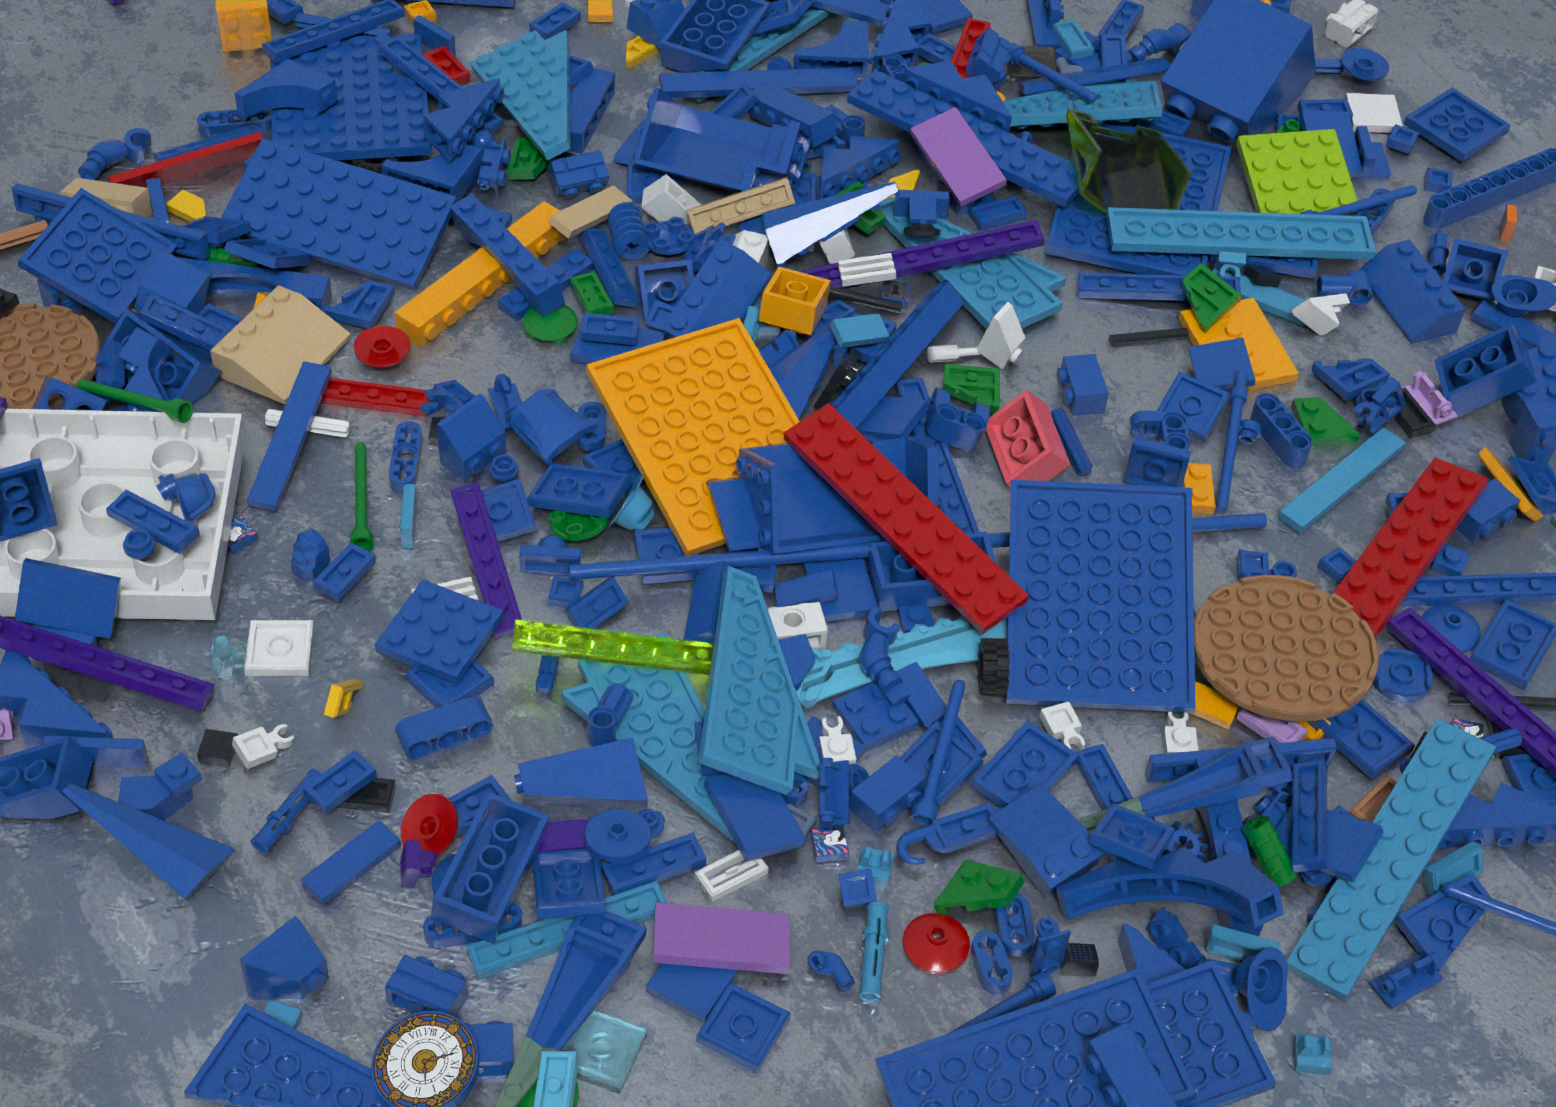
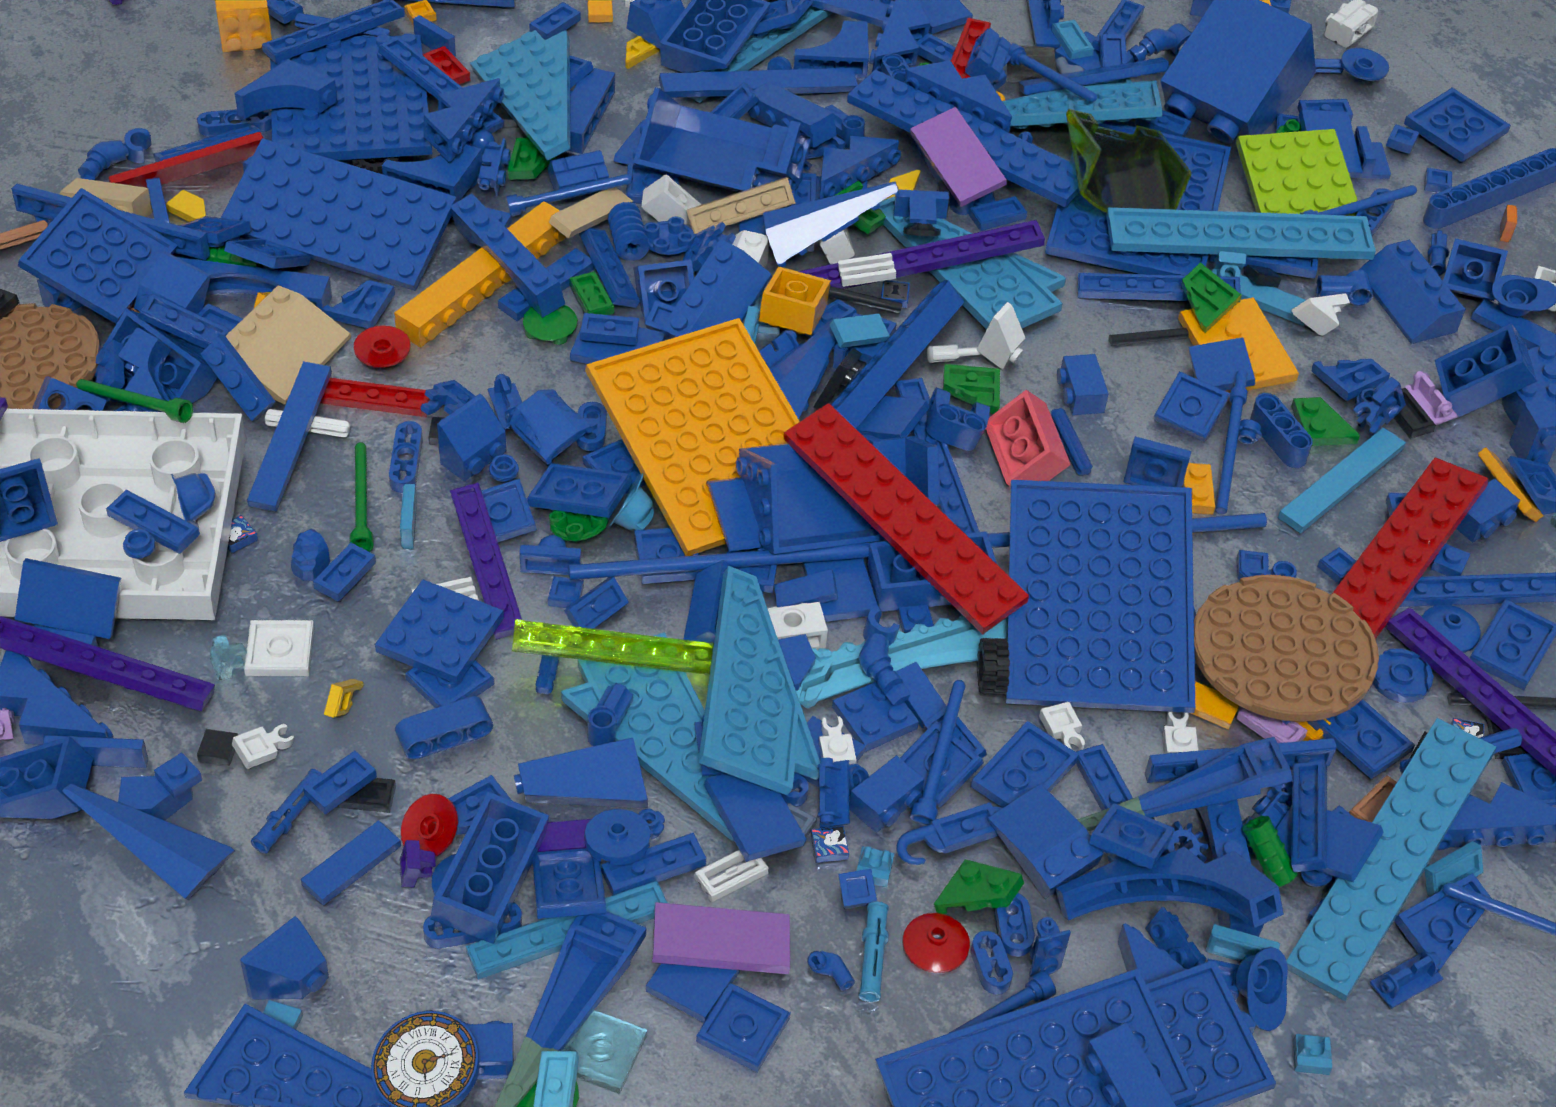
(167, 488): blue plate -> none
(238, 378): none -> blue plate
(422, 987): blue brick -> none
(519, 204): none -> blue piece
(1080, 960): black slope -> none
(1166, 427): blue piece -> none
(1374, 111): white tile -> none

